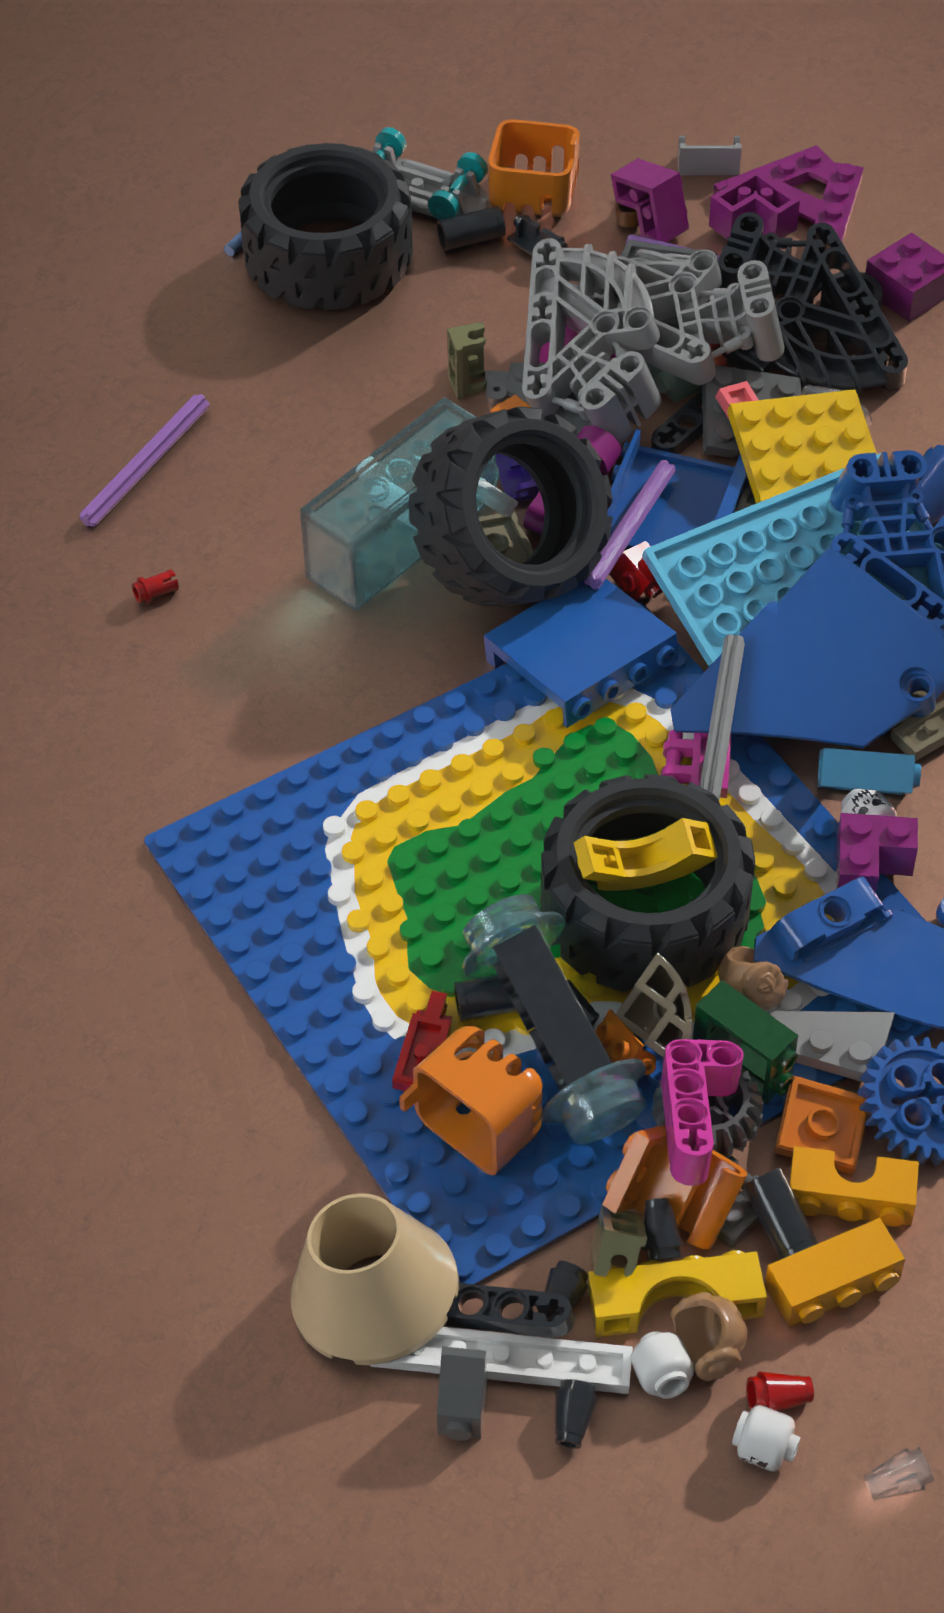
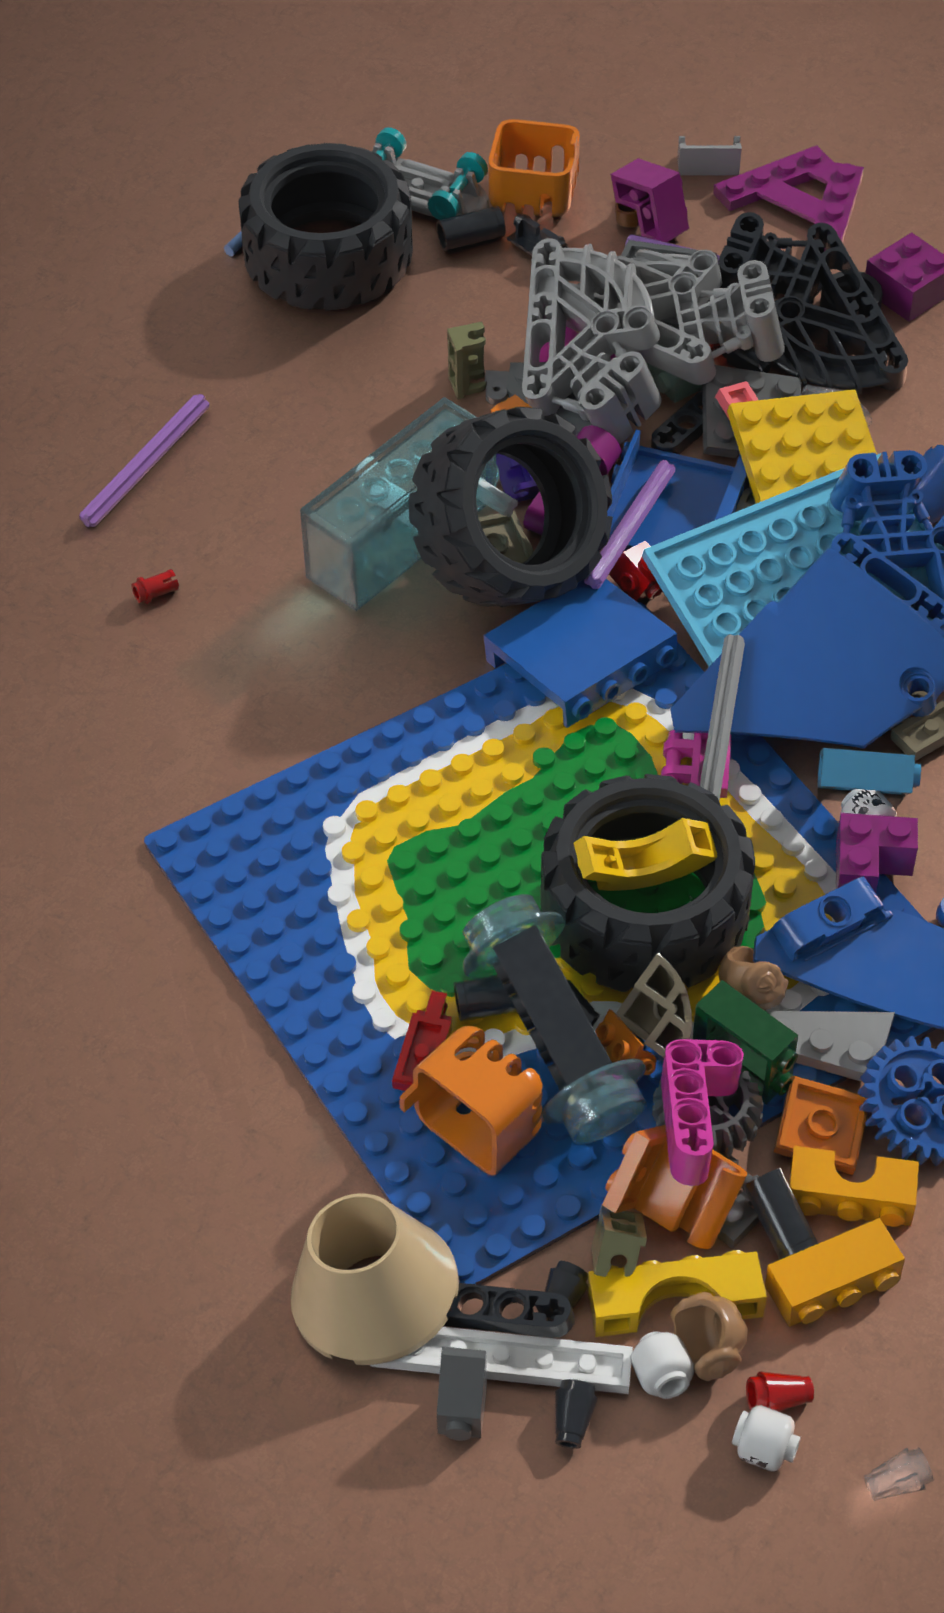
(661, 1231): black cone -> none
(756, 195): magenta brick -> none

